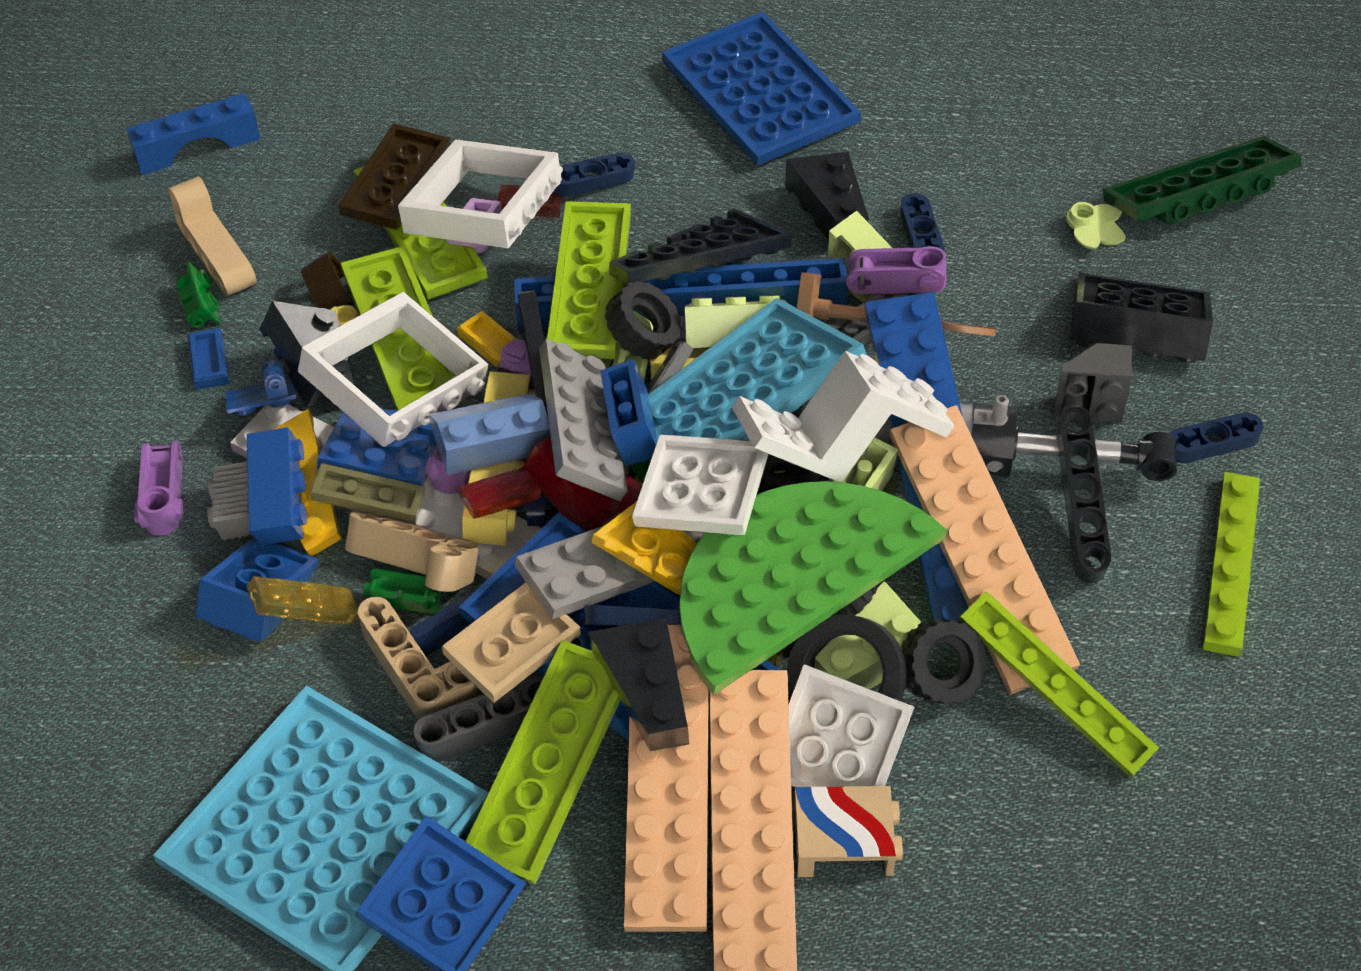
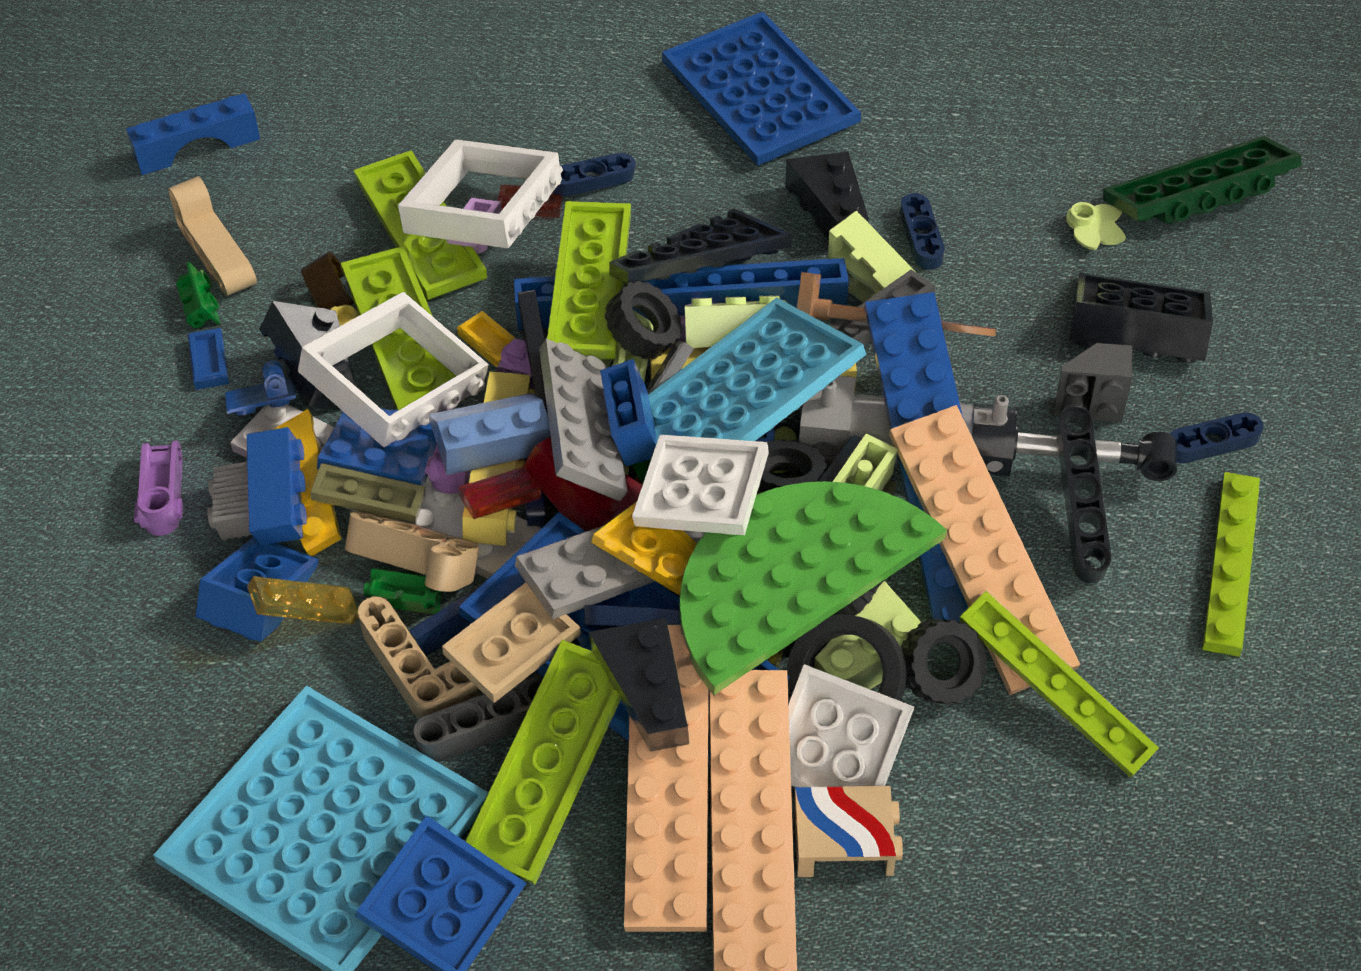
(391, 174): dark brown plate -> none
(842, 416): white bracket -> none
(897, 270): medium lavender piece -> none

